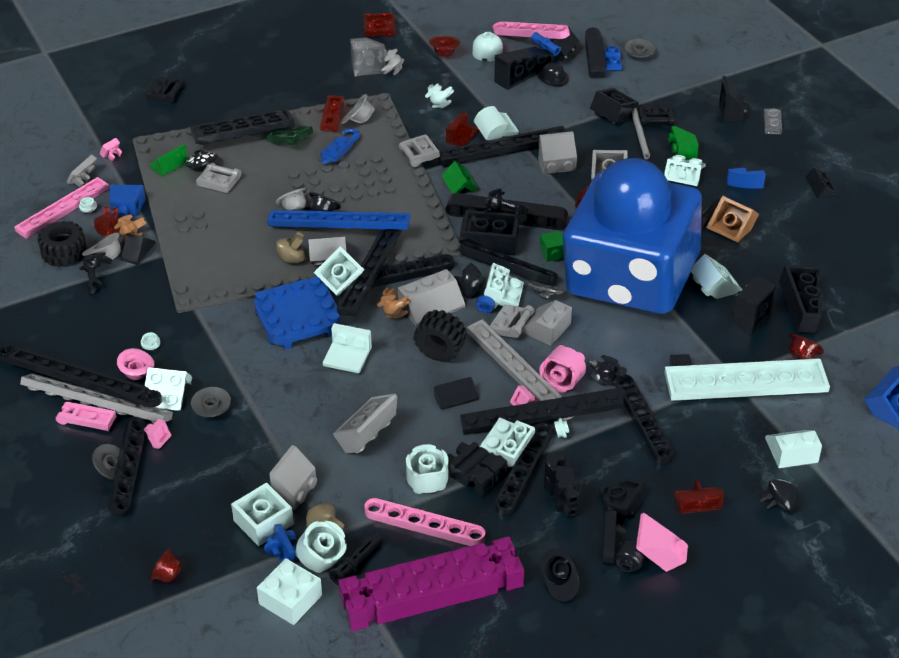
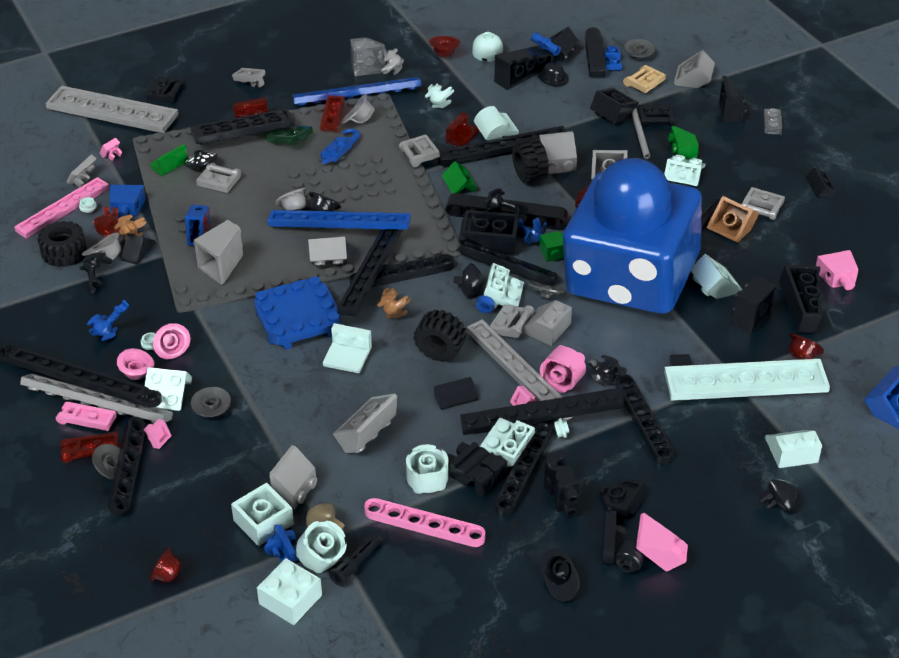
(85, 446): none -> clear red plate
(103, 327): none -> blue piece
(112, 109): none -> light grey plate
(171, 341): none -> bright pink hat
(197, 218): none -> blue torso
(219, 251): none -> light grey slope
(250, 75): none -> light grey plate
(250, 107): none -> clear red panel
(290, 249): dark tan piece -> none
(339, 271): light aqua slope -> none
(351, 91): none -> blue plate
(379, 24): clear red plate -> none
(430, 583): magenta brick -> none
(432, 293): light grey slope -> none
(527, 29): bright pink beam -> none
(530, 160): none -> black tyre
(534, 233): none -> blue piece
(645, 79): none -> tan plate
(695, 71): none -> light grey slope
(699, 499): clear red panel -> none
(741, 178): blue slope -> none
(766, 200): none -> light grey plate
(838, 269): none -> bright pink torso

